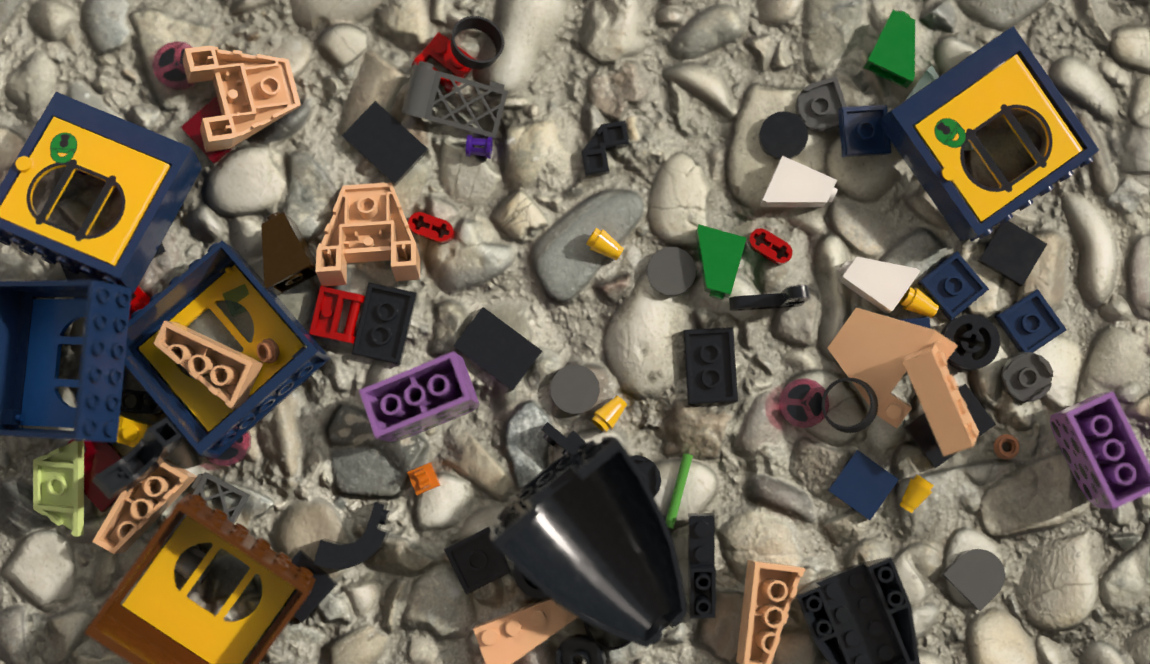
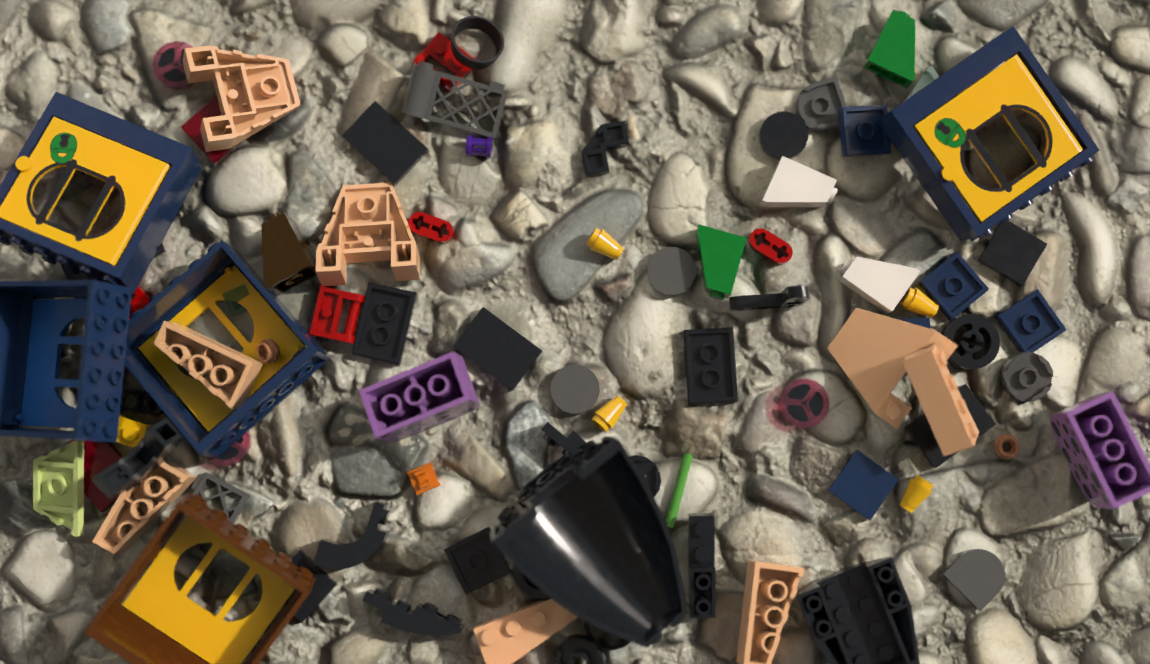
(421, 621): none -> black slope
(867, 420): black tyre -> none

